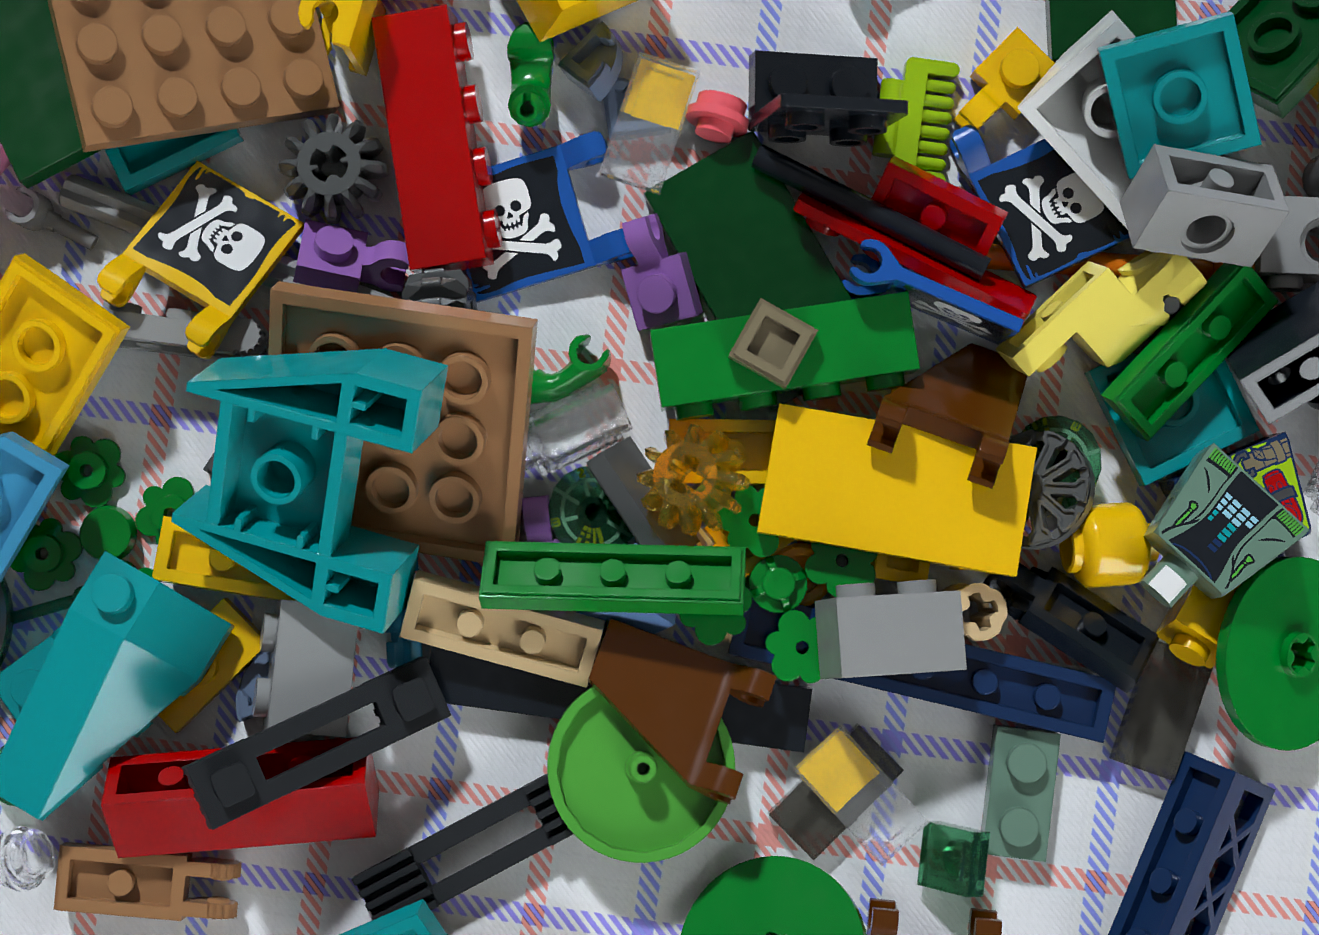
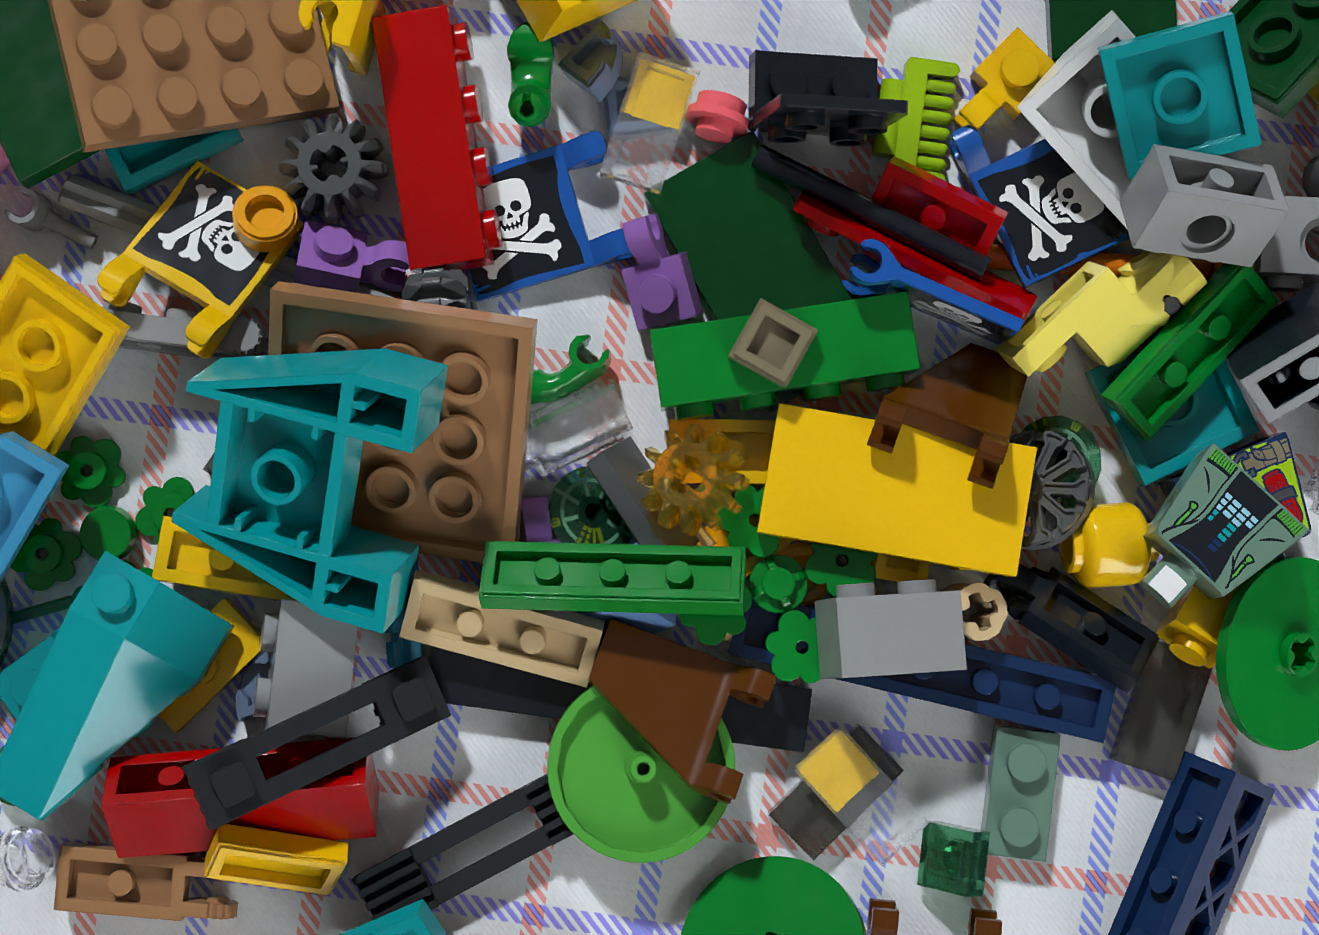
(265, 218): none -> light orange tile
(275, 859): none -> yellow tile

